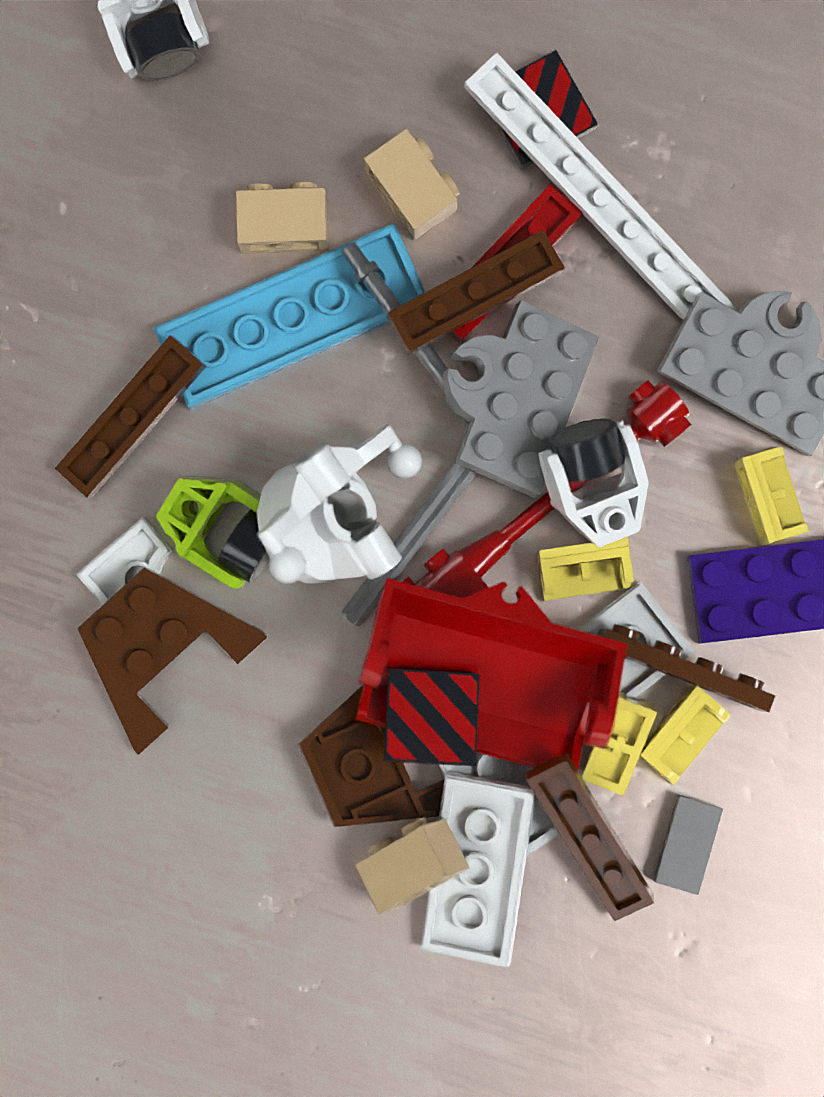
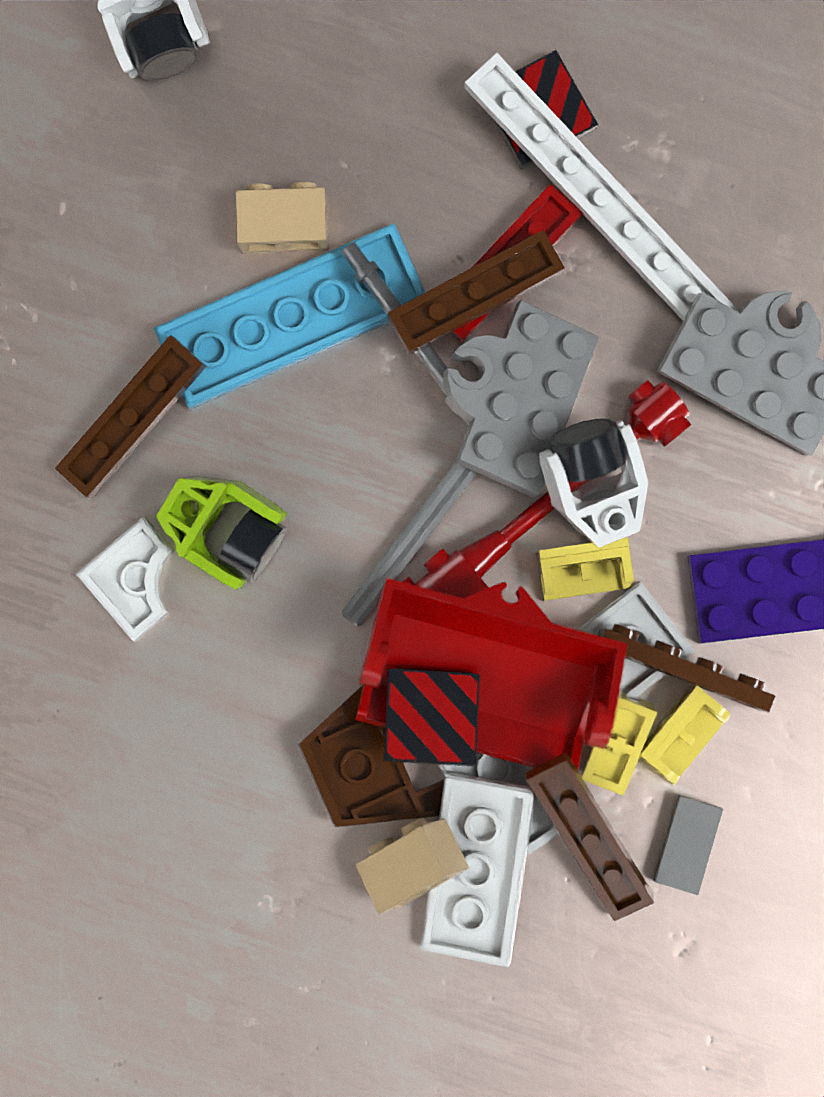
(145, 631): reddish brown wing -> none
(301, 526): white piece -> none
(411, 183): tan brick -> none
(770, 496): light yellow hinge -> none

